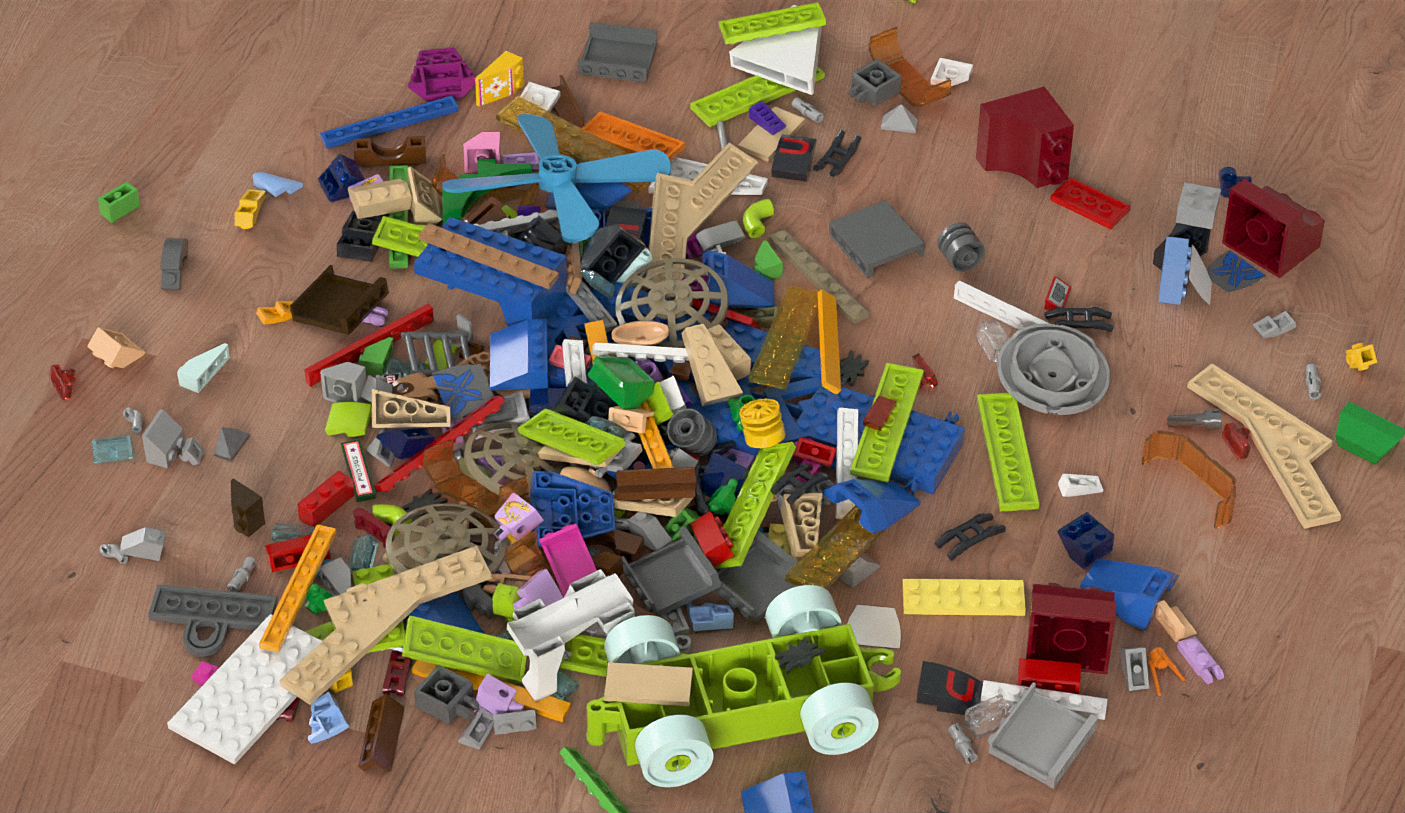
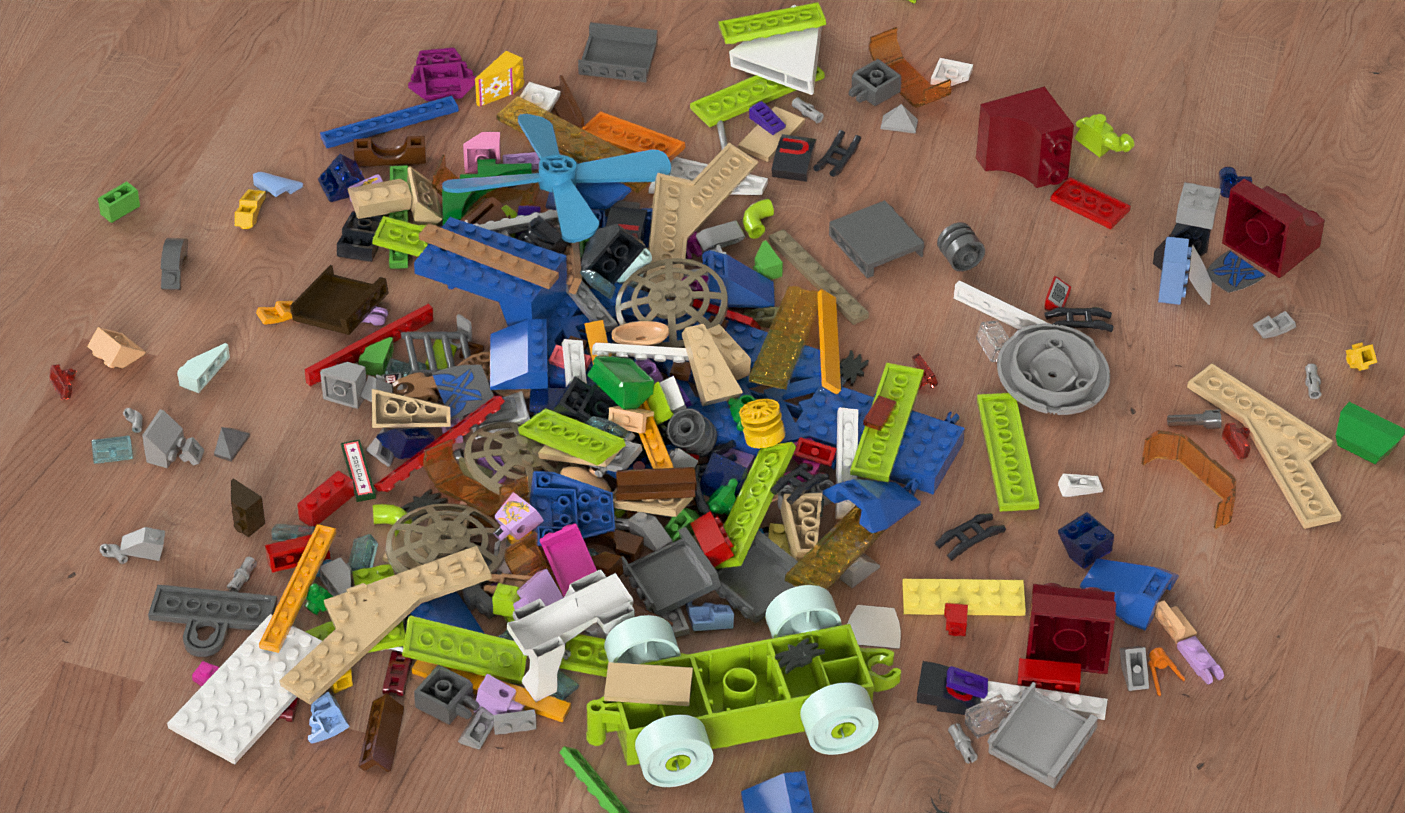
(349, 418): lime slope -> none
(371, 525): dark red plate -> none
(684, 643): light grey bush -> none
(956, 619): none -> red window
(967, 682): none -> dark purple plate
(1099, 136): none -> lime torso

